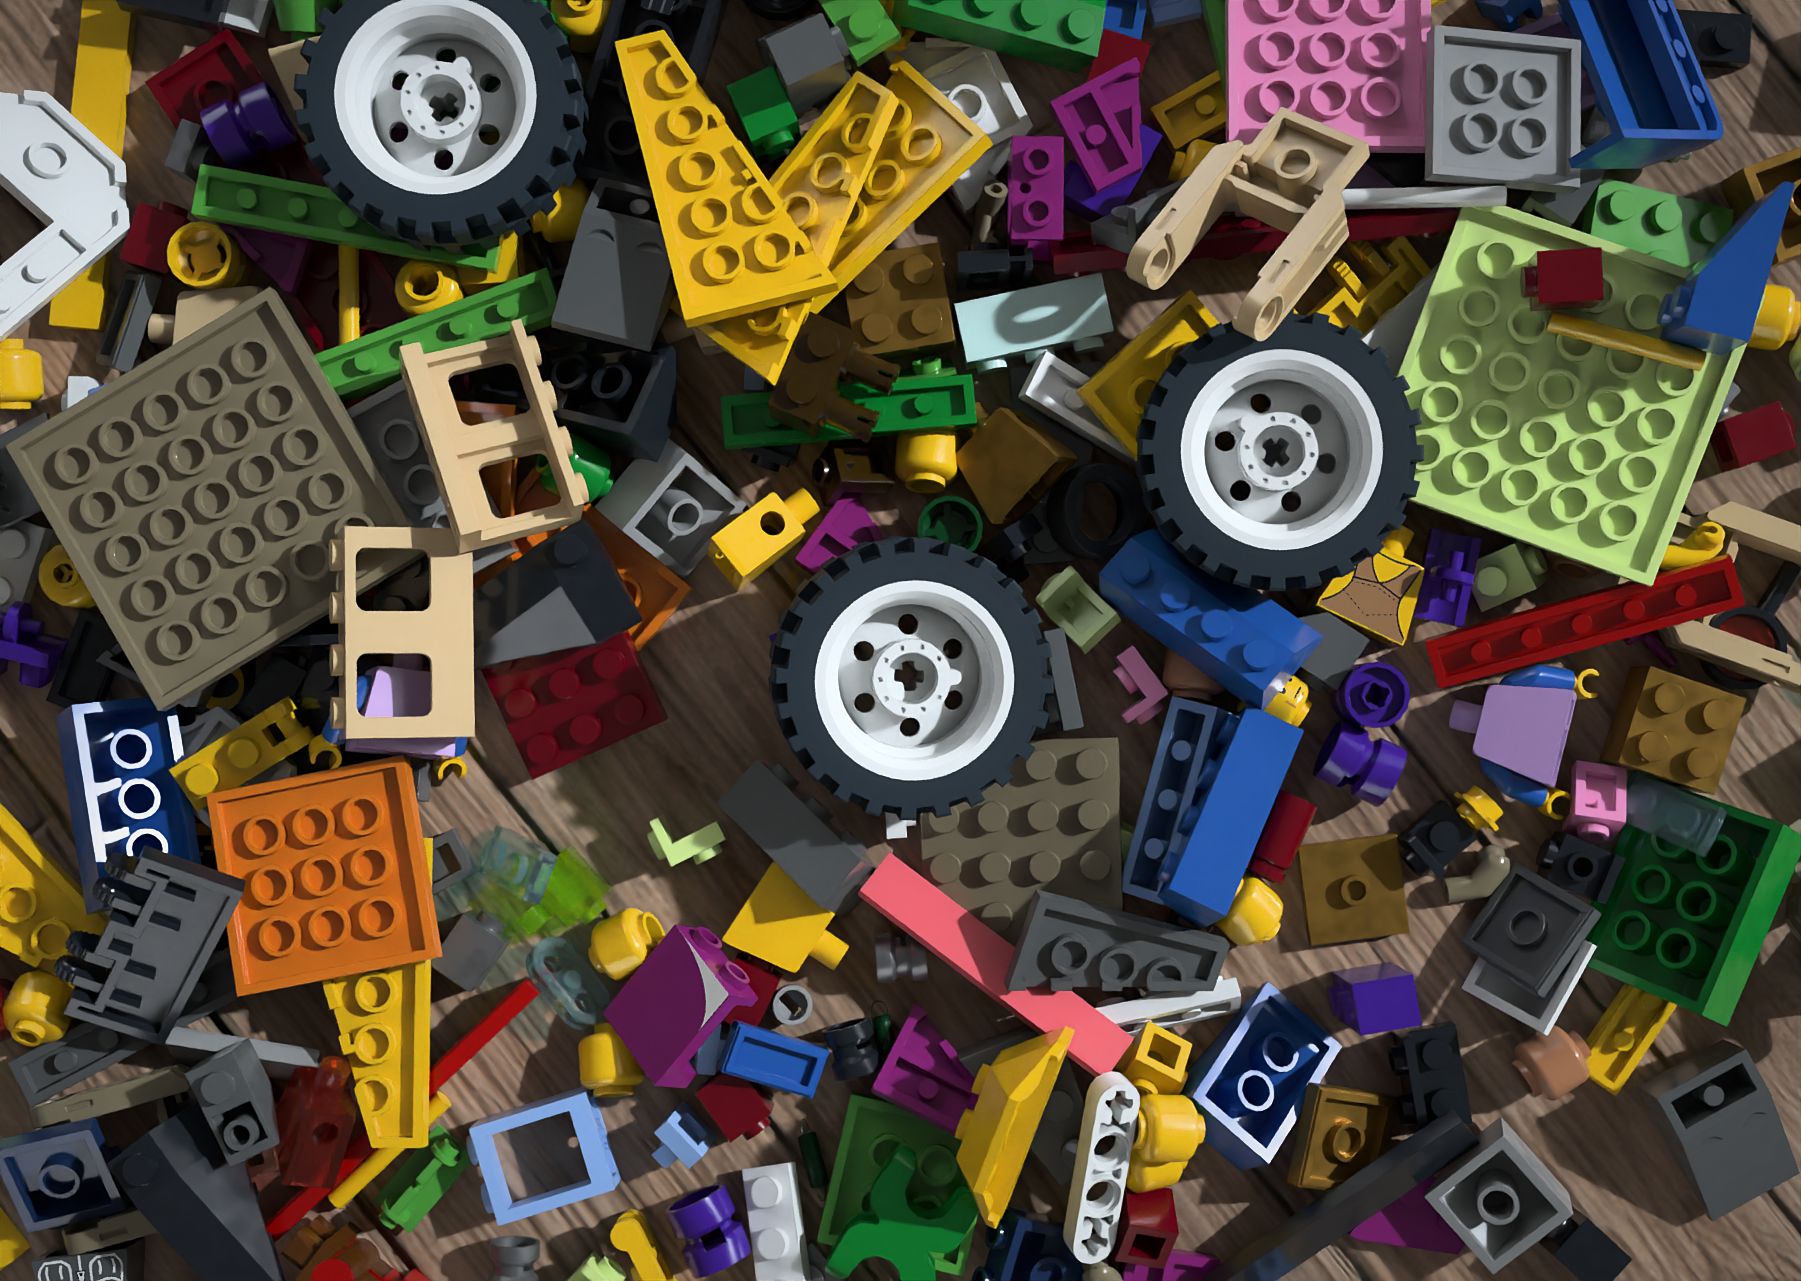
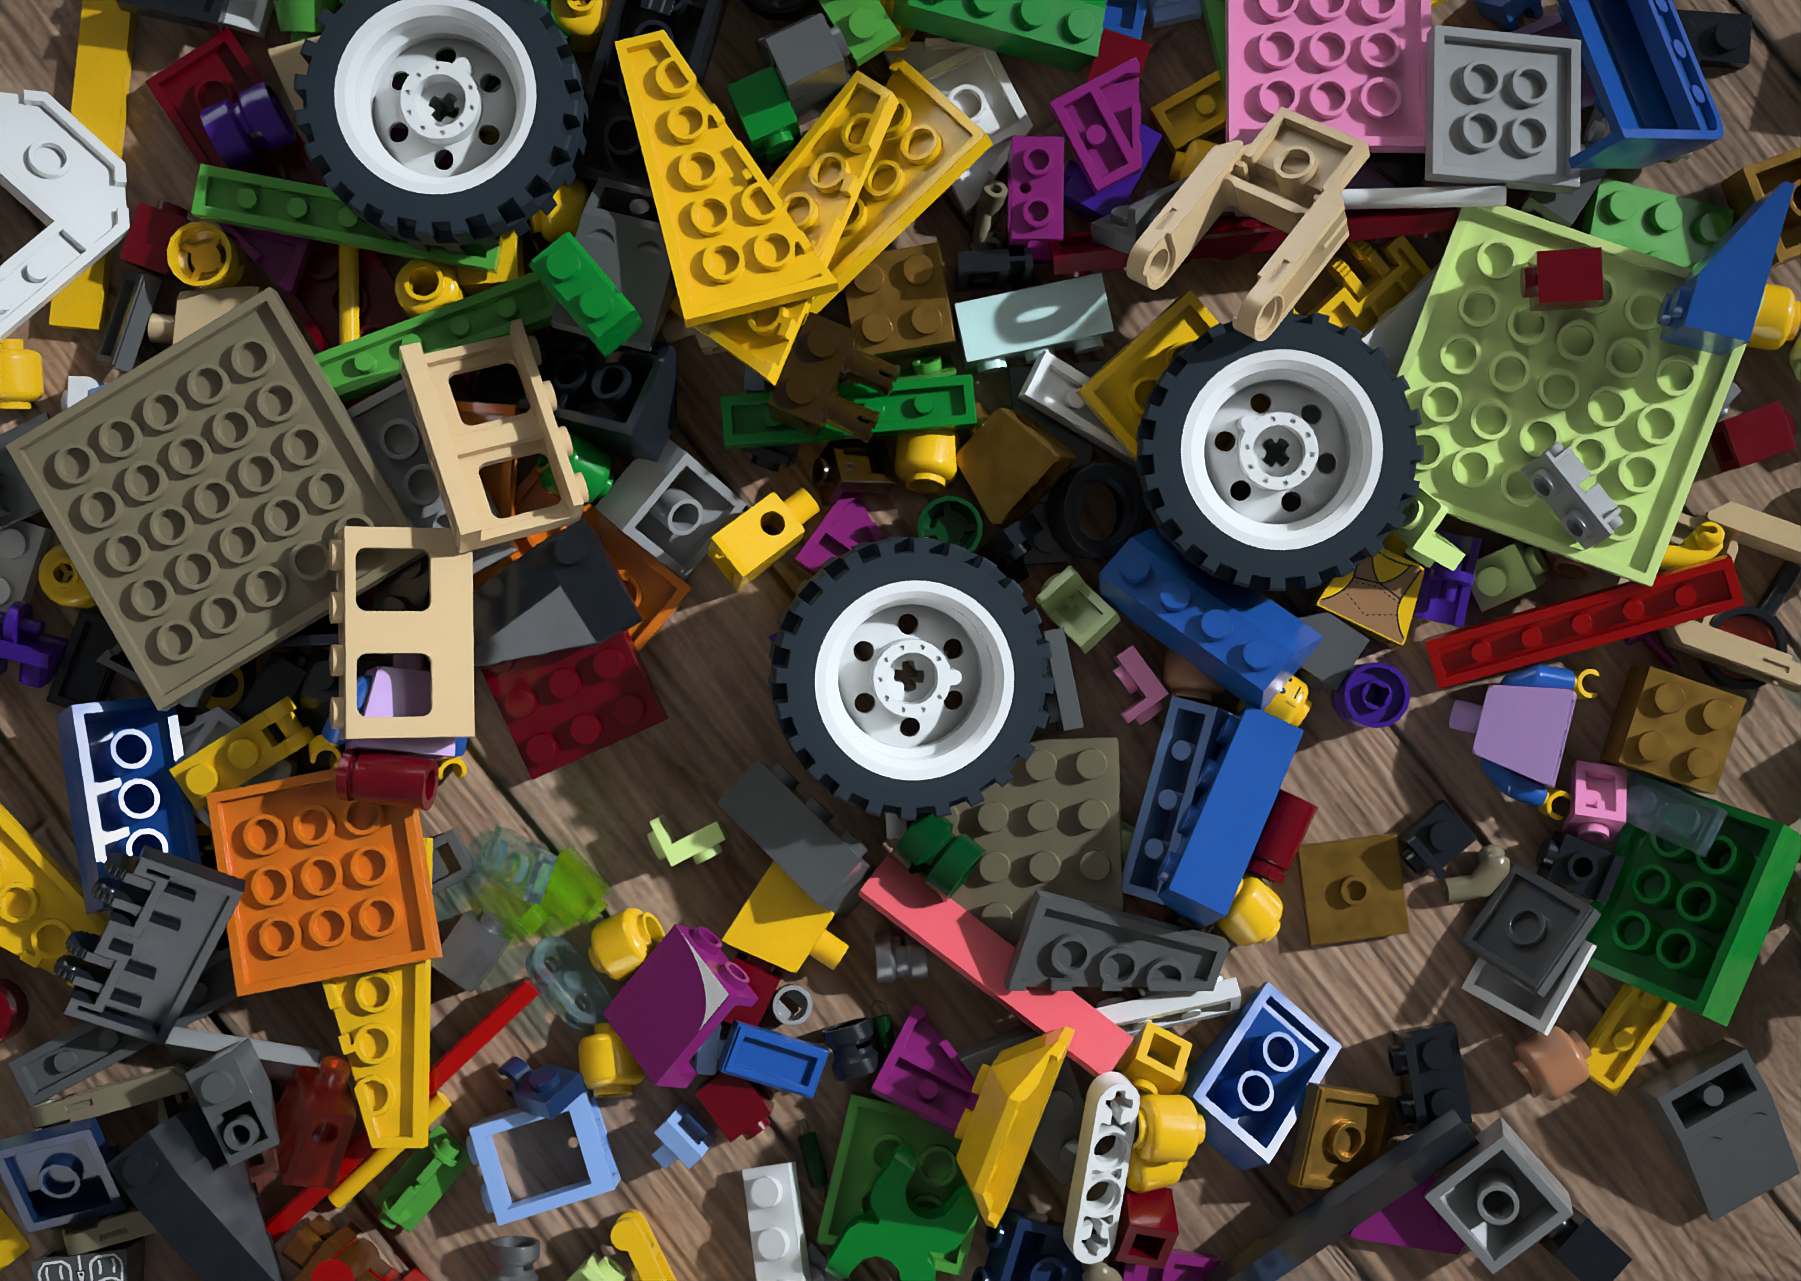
(37, 1008): yellow head -> none
(190, 150): flat silver plate -> none
(387, 779): none -> dark red piece
(541, 1091): none -> dark blue plate
(586, 293): none -> green brick
(701, 1214): dark purple wheel -> none
(938, 854): none -> dark green wheel
(1363, 764): dark purple wheel -> none
(1374, 998): dark purple brick -> none
(1419, 532): none -> yellowish green bracket
(1478, 809): yellow plate -> none
(1556, 479): none -> light grey hinge
(1626, 341): yellow bar -> none

